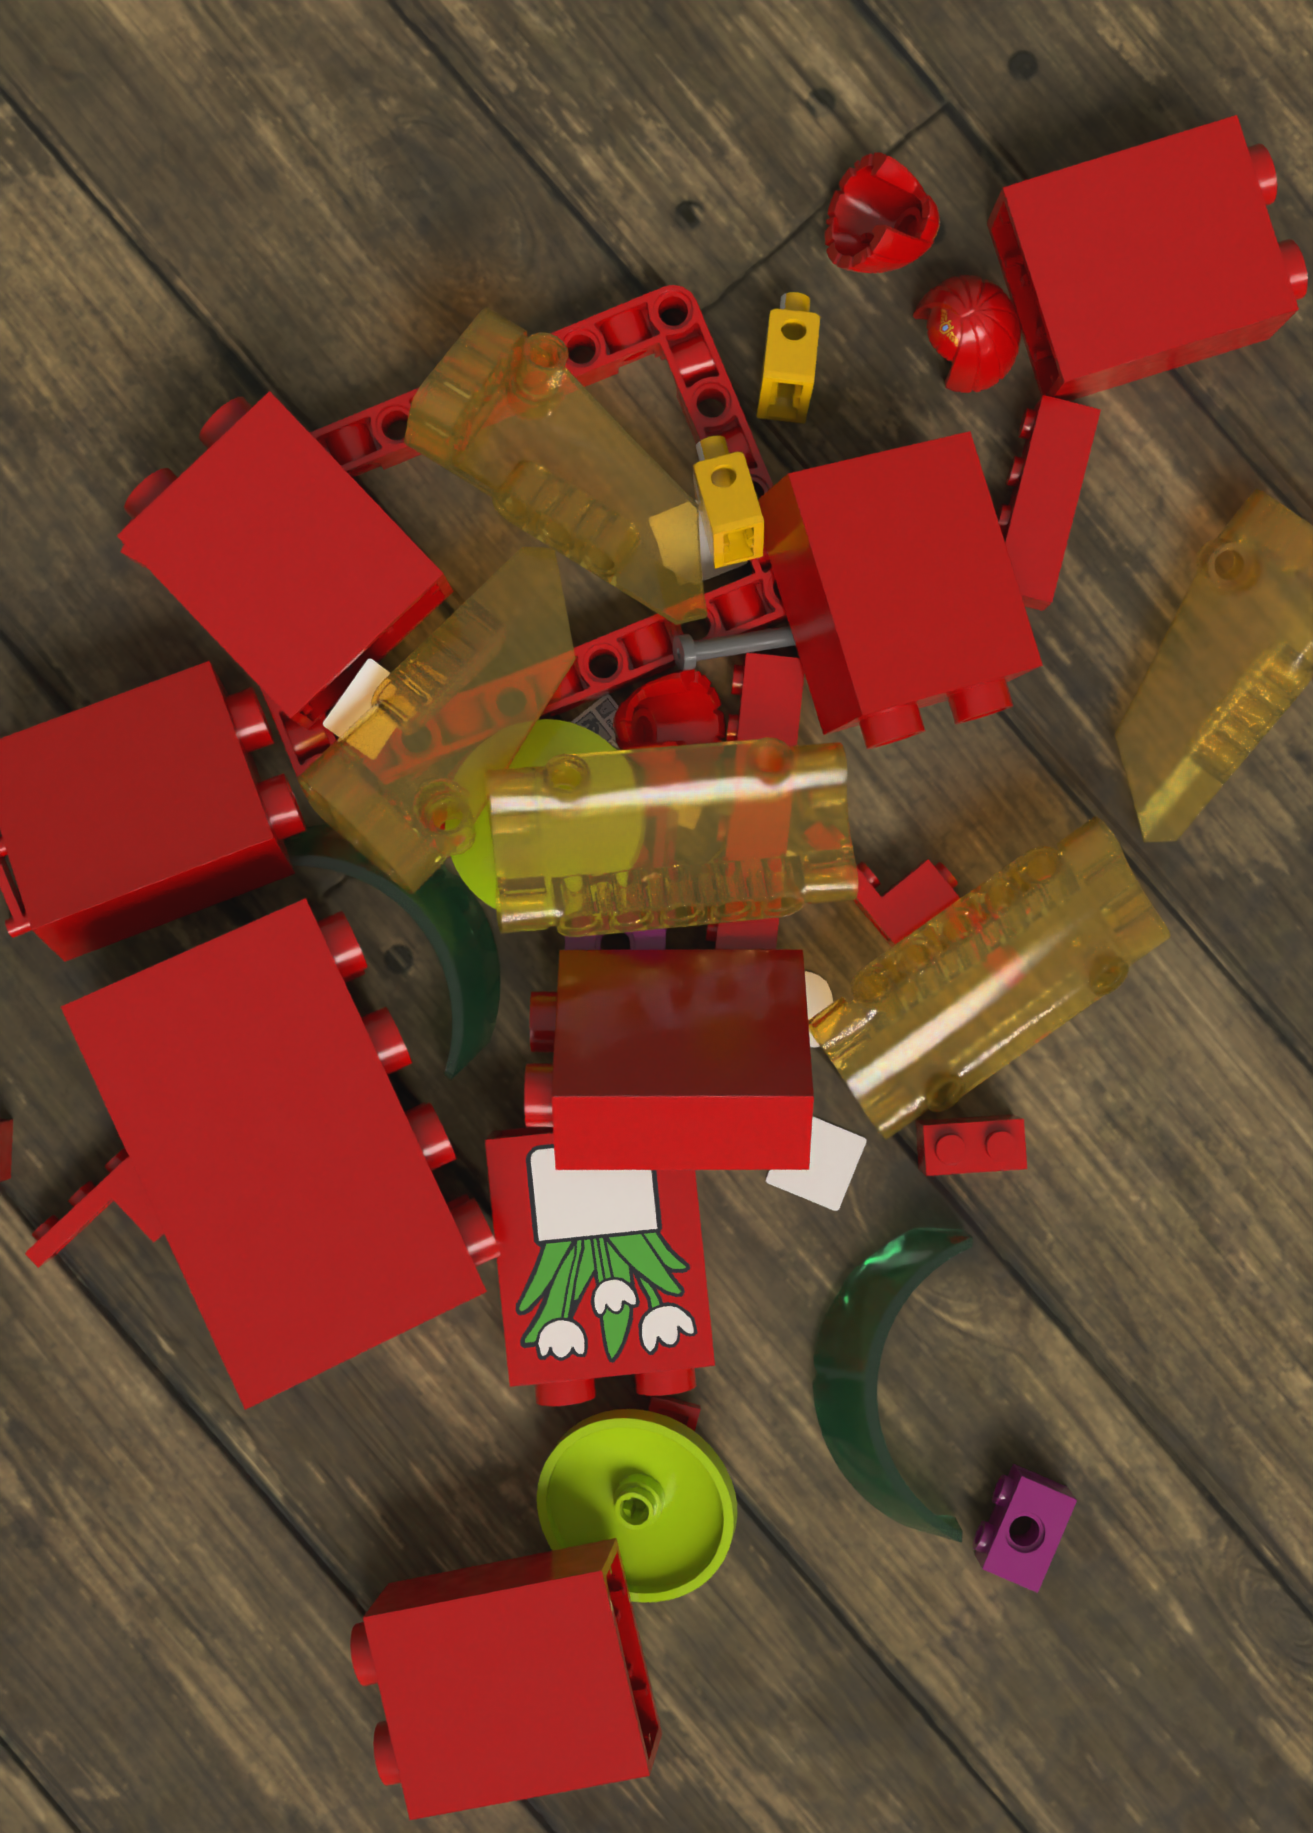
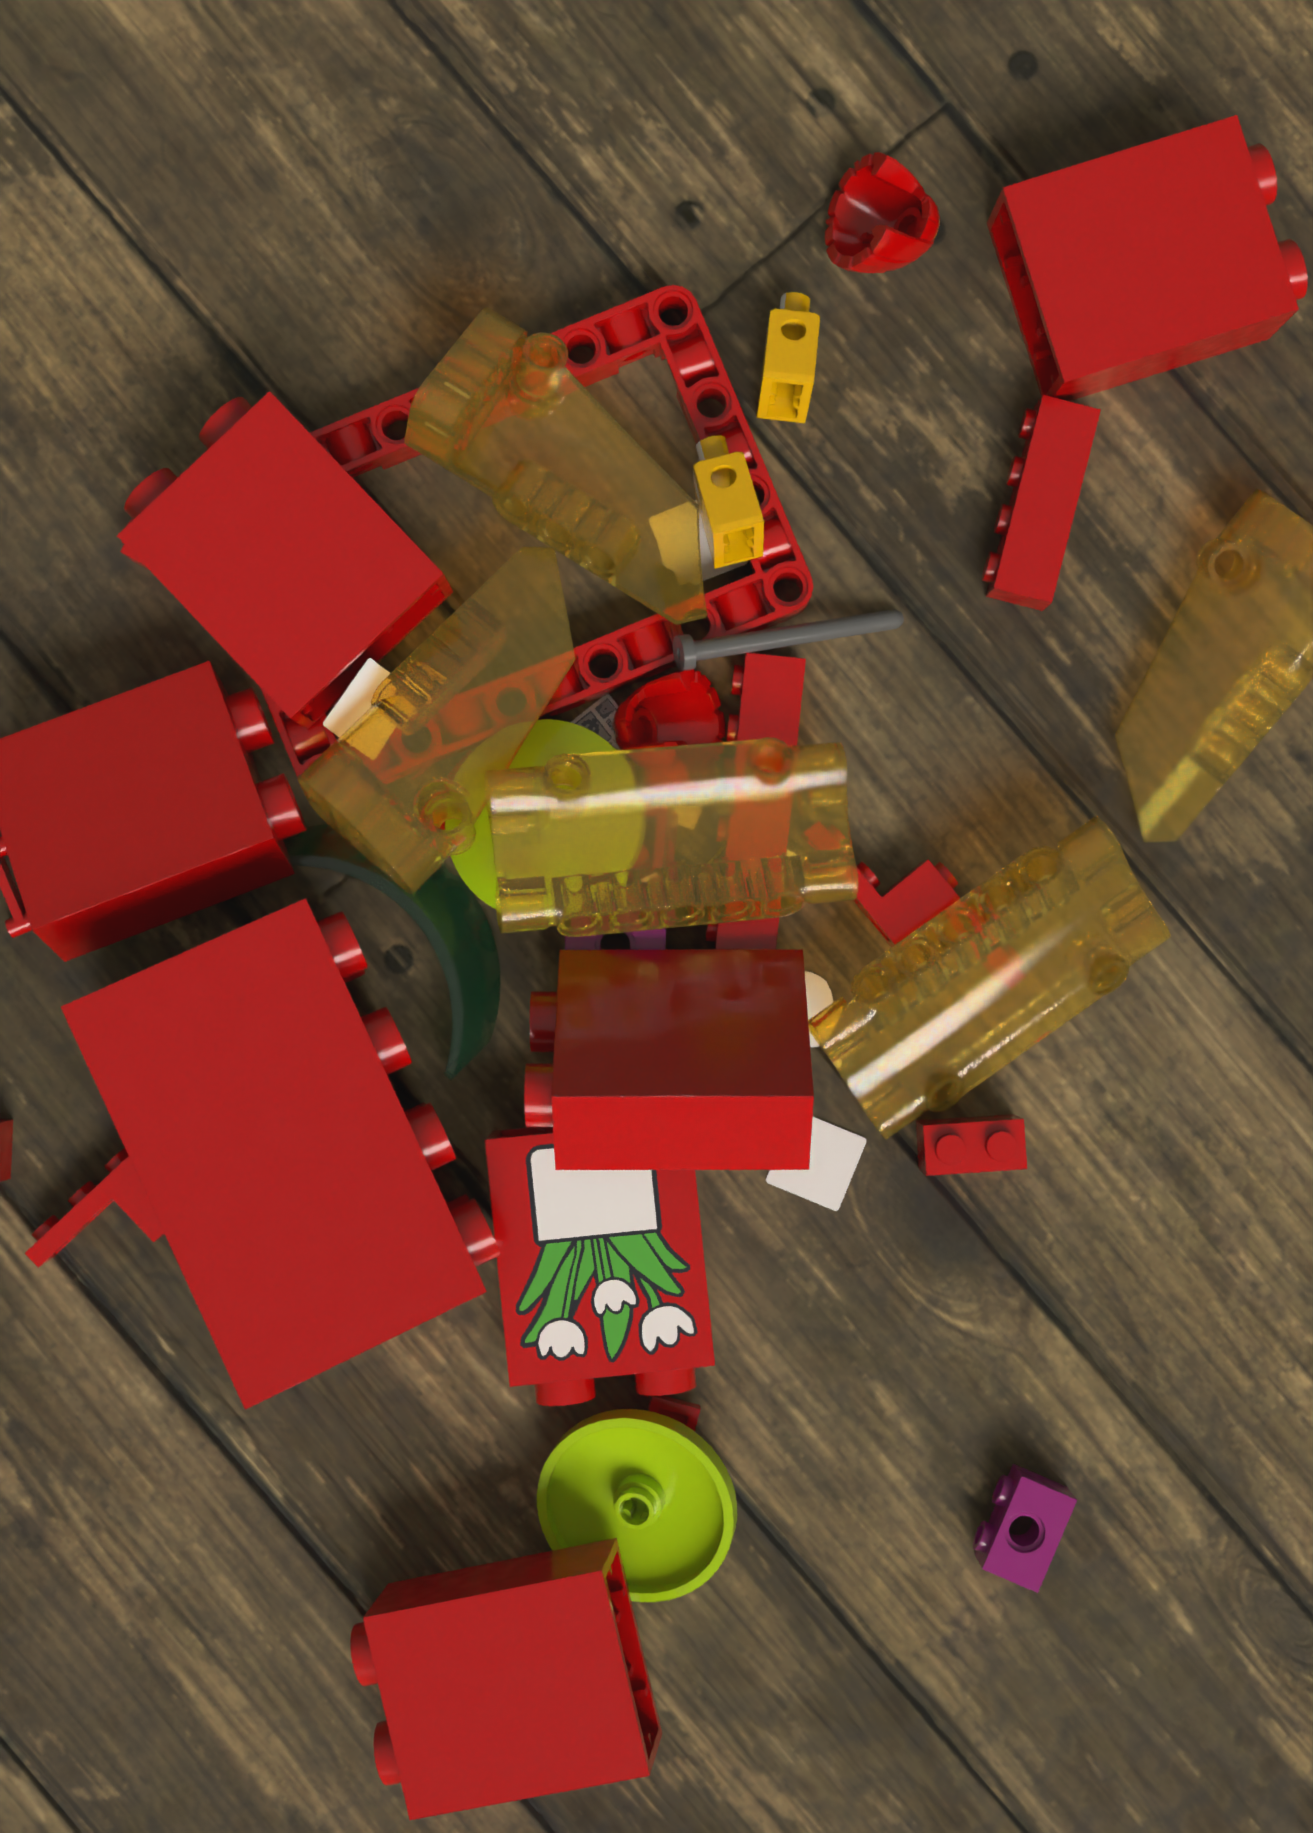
(848, 1368): clear green windscreen -> none
(898, 588): red brick -> none
(972, 328): red hair -> none

